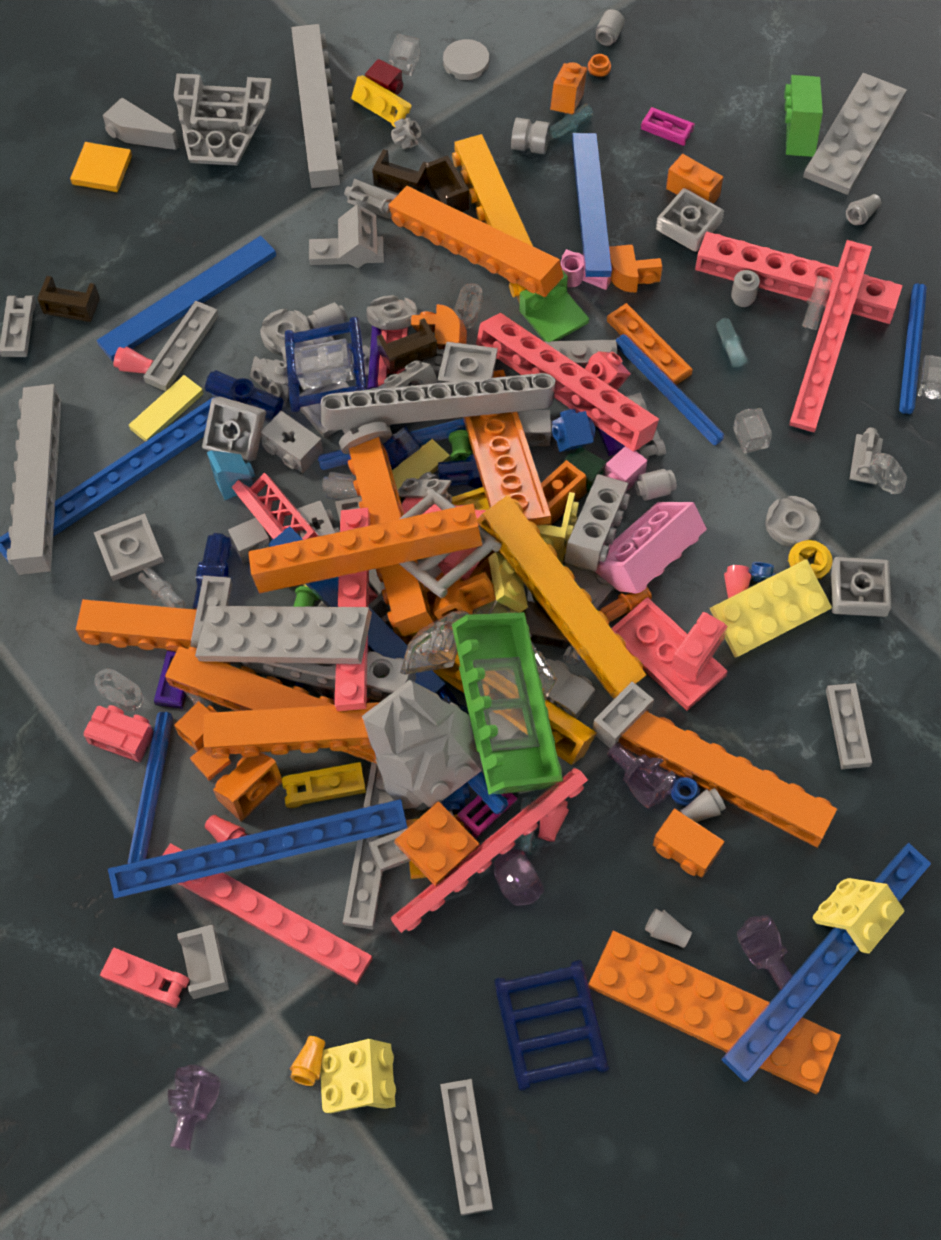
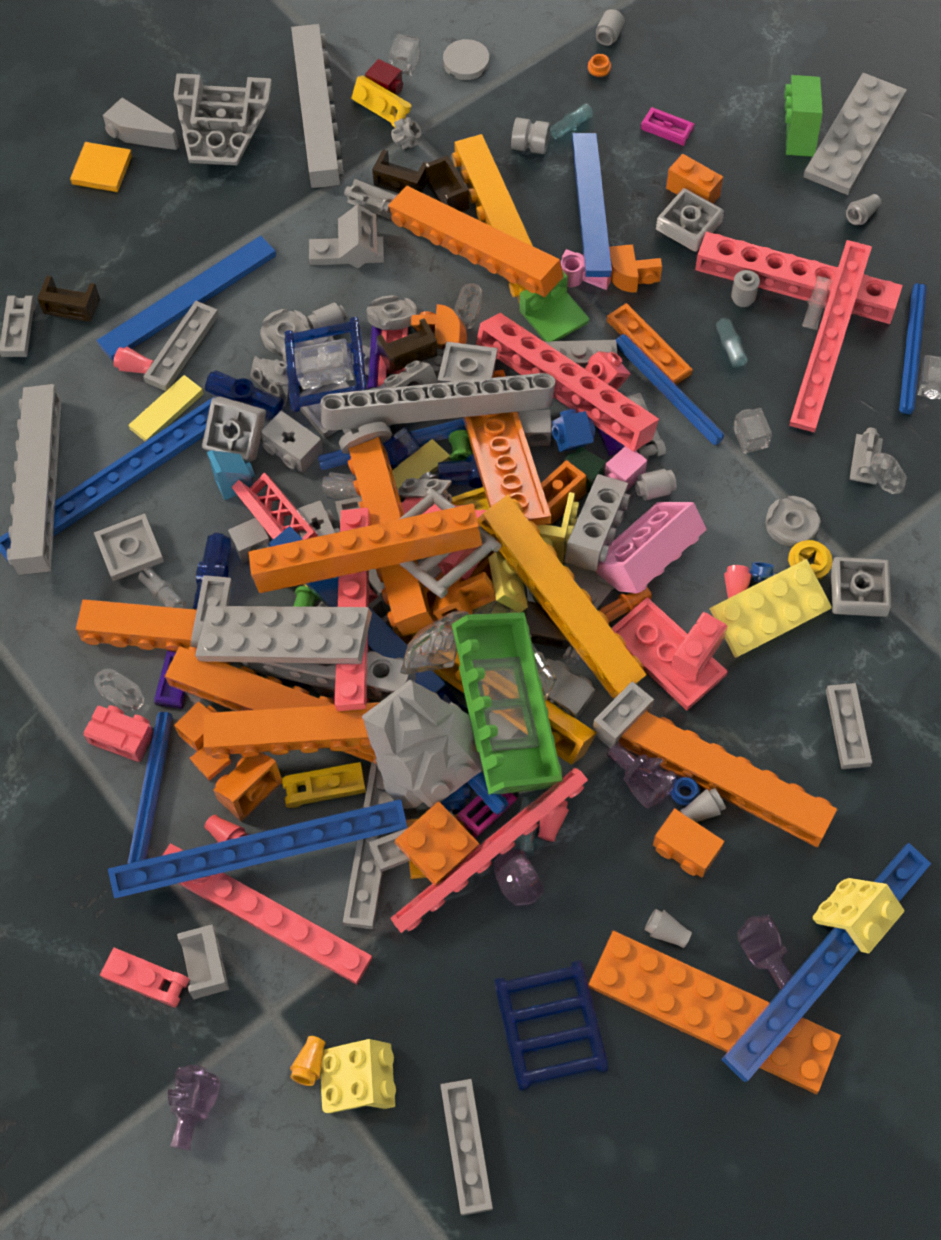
(568, 88): orange brick -> none

